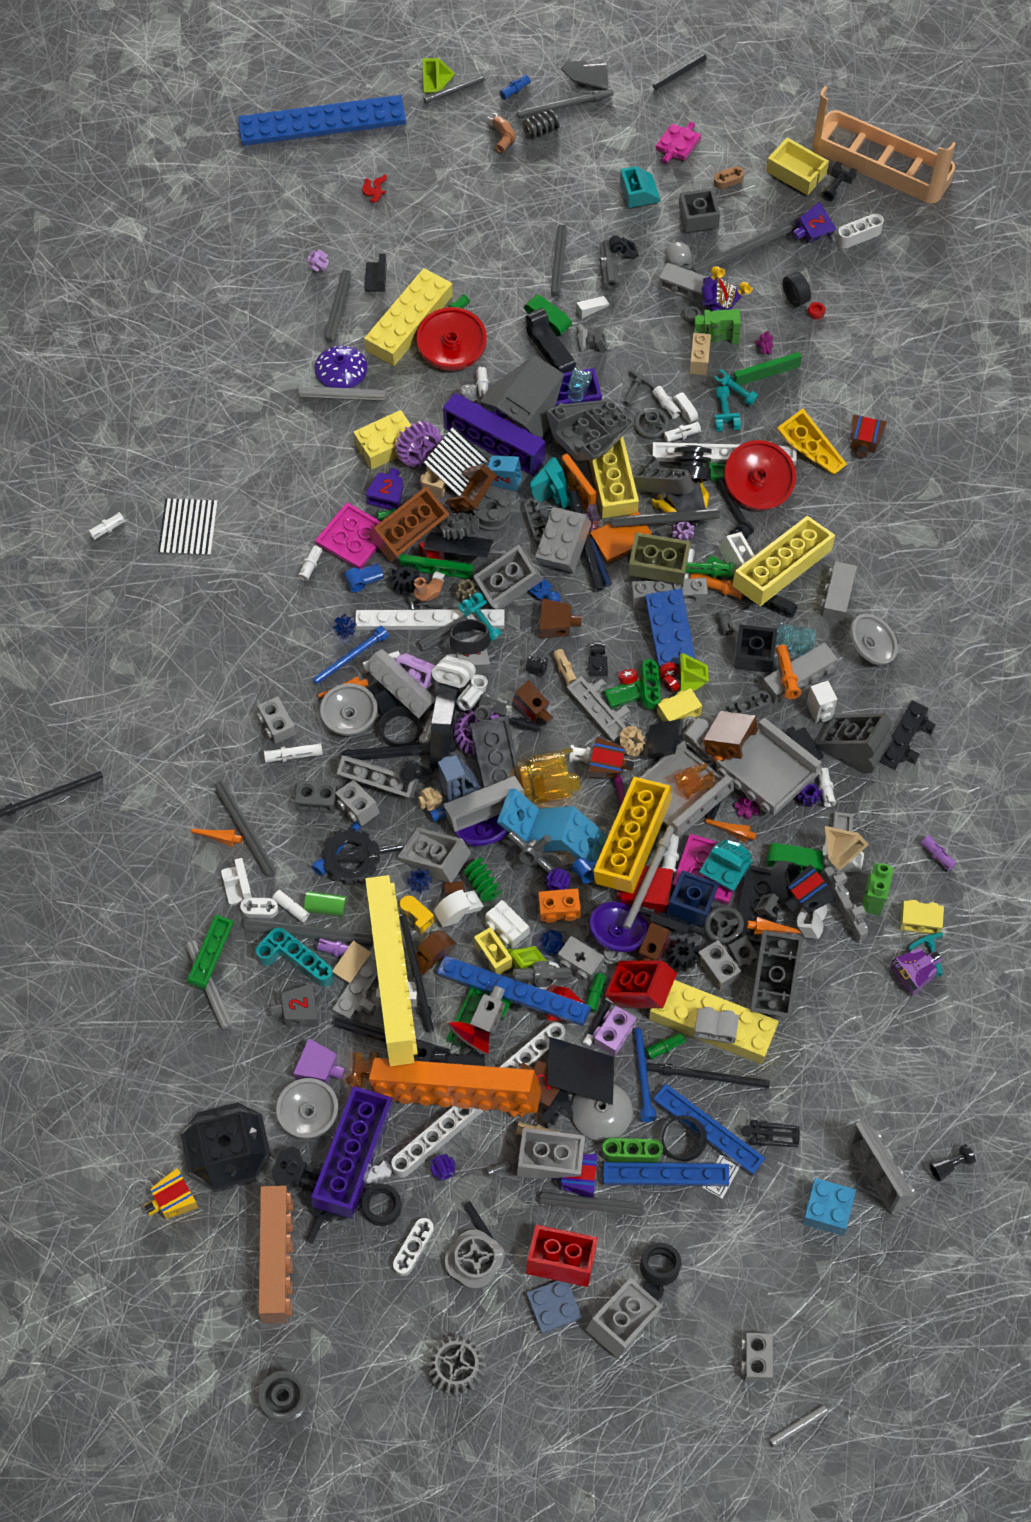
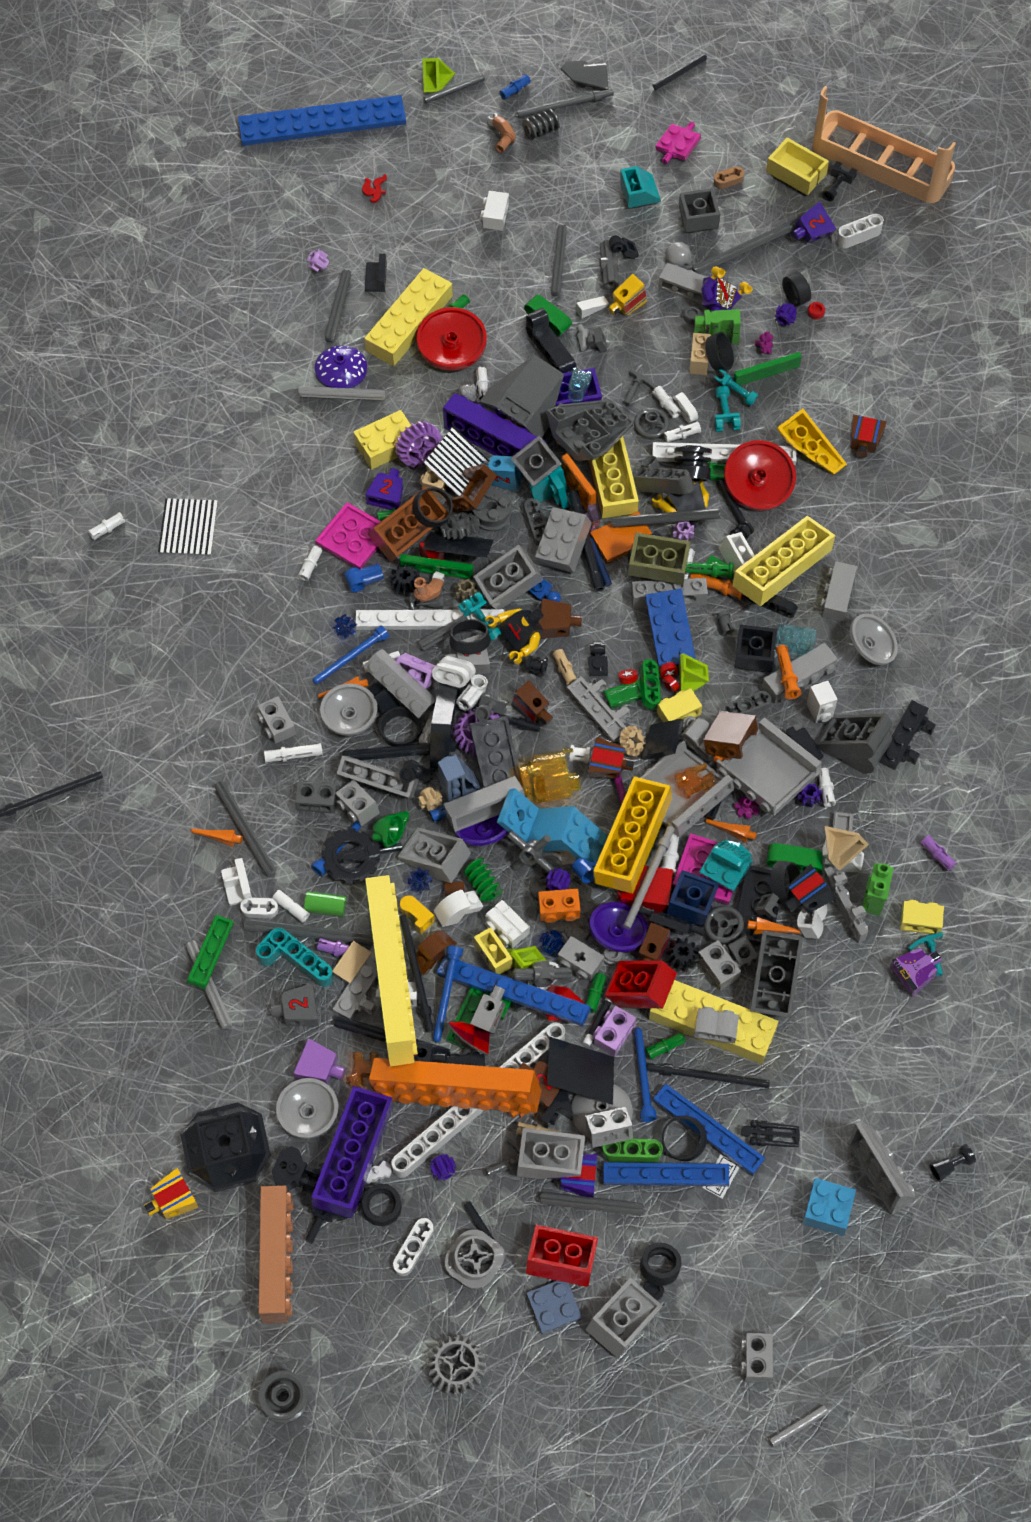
(390, 828): none -> green hat
(419, 515): none -> black tyre
(454, 954): none -> blue piece
(495, 210): none -> white brick
(520, 629): none -> torso
(536, 461): none -> flat silver slope
(609, 1127): none -> light grey brick
(628, 296): none -> yellow torso
(726, 351): none -> black tyre
(785, 314): none -> dark purple gear

